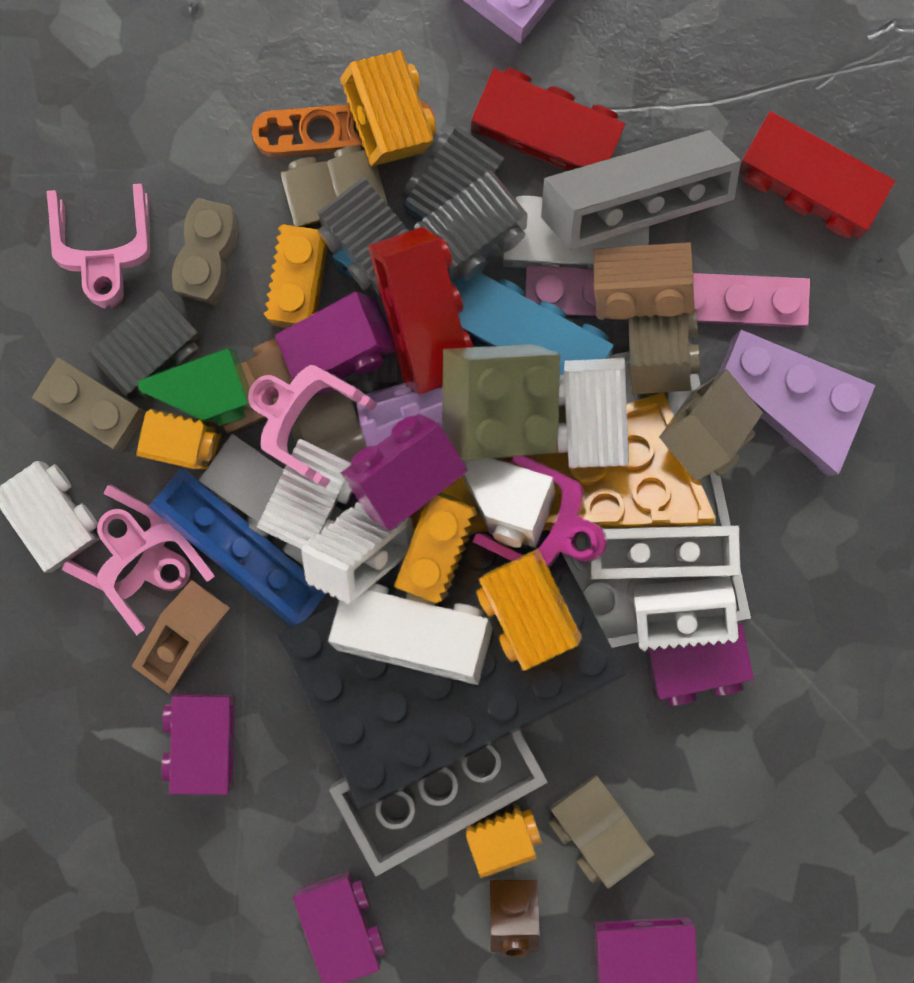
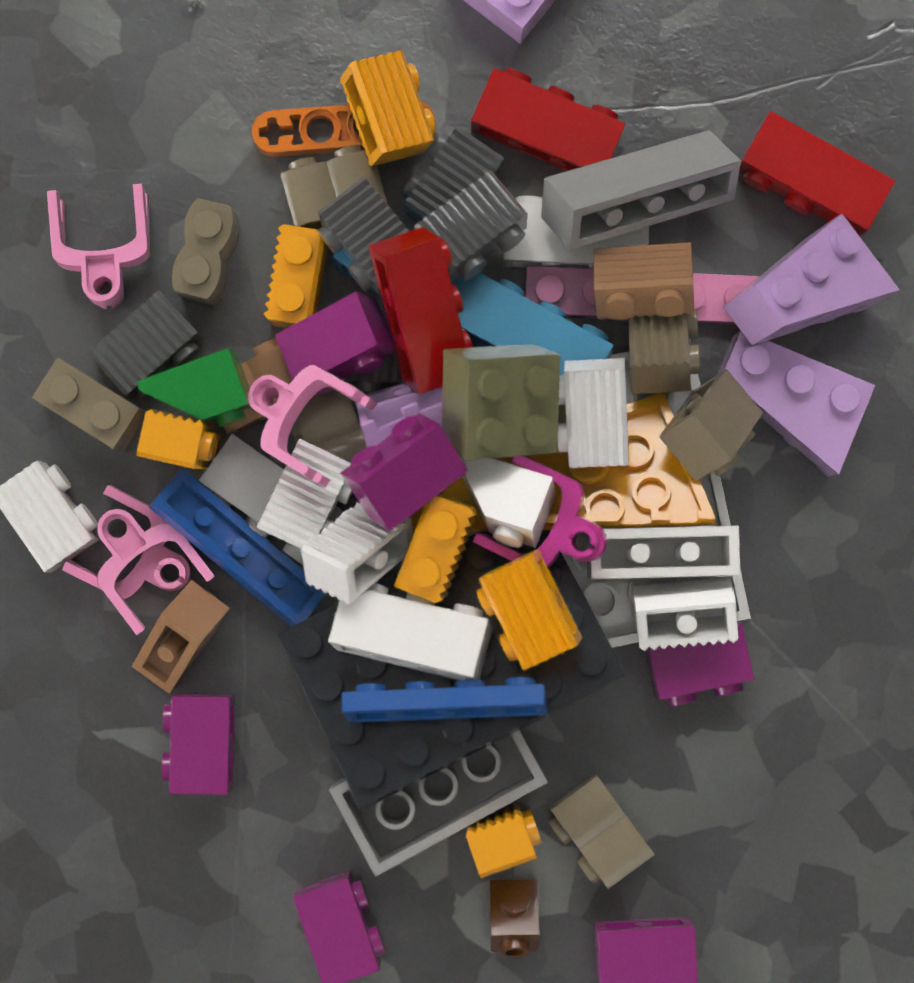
(423, 701): none -> blue plate
(811, 285): none -> lavender wedge

